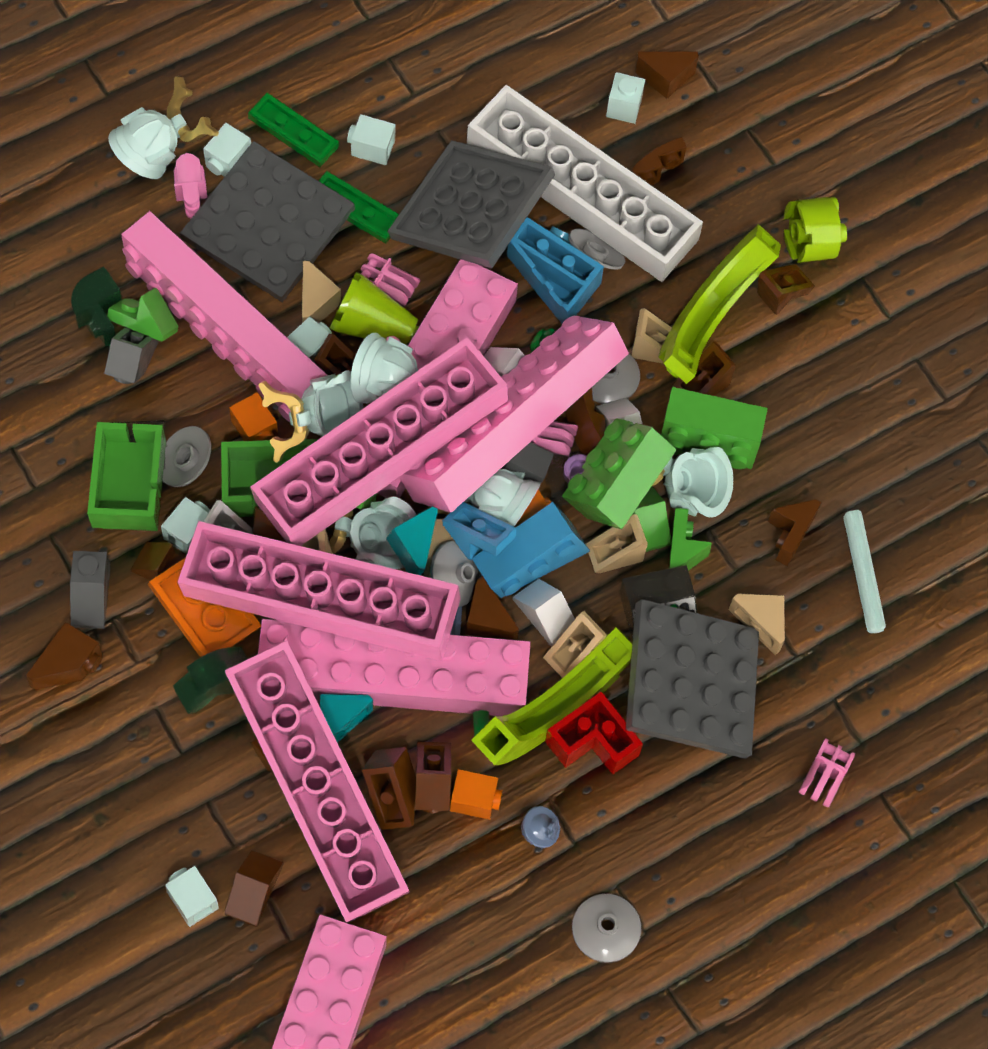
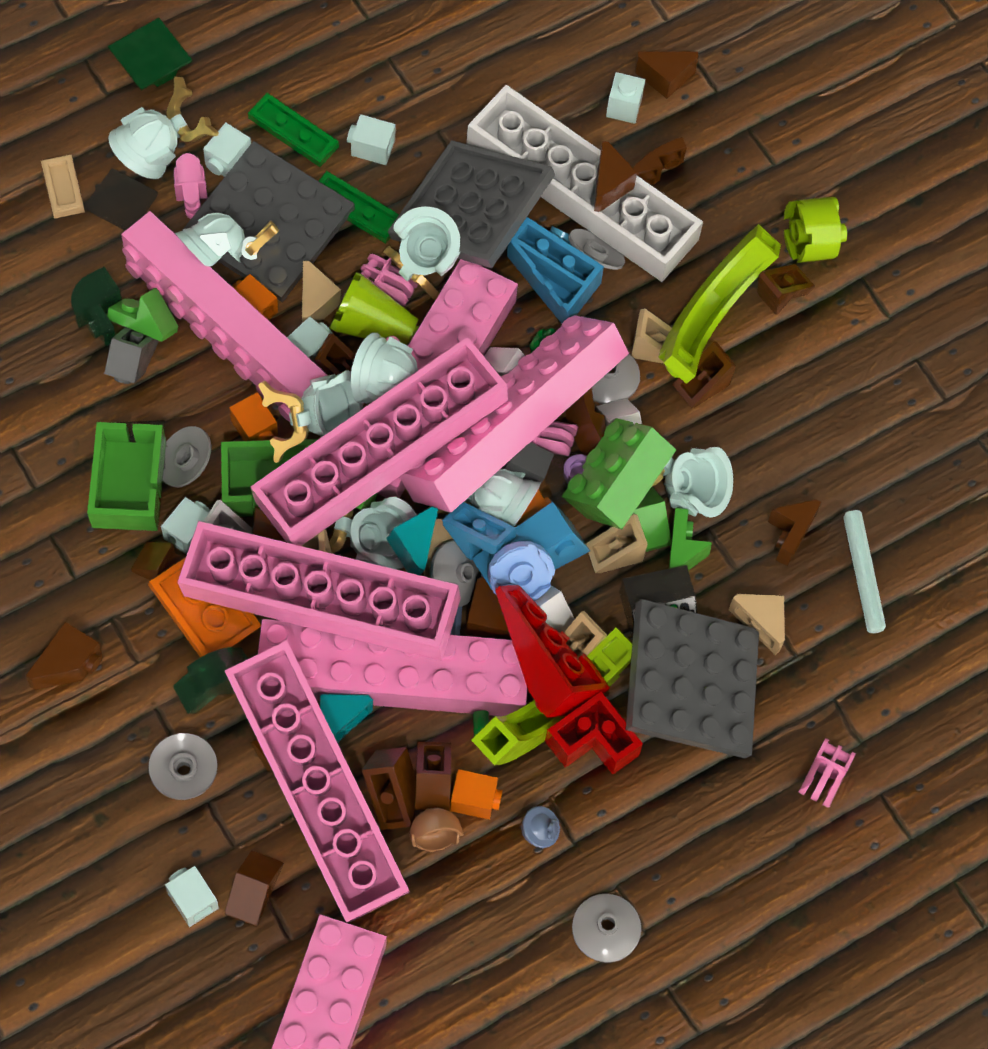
(62, 186): none -> tan tile
(89, 589): dark grey slope -> none
(120, 200): none -> clear smoke piece
(150, 54): none -> dark green piece
(179, 751): none -> light grey dish
(221, 233): none -> light aqua helmet
(257, 296): none -> orange brick
(427, 245): none -> light aqua helmet
(435, 830): none -> medium nougat hair
(522, 565): none -> light blue tile
(551, 669): none -> red wedge
(614, 177): none -> reddish brown slope
(713, 421): bright green piece -> none

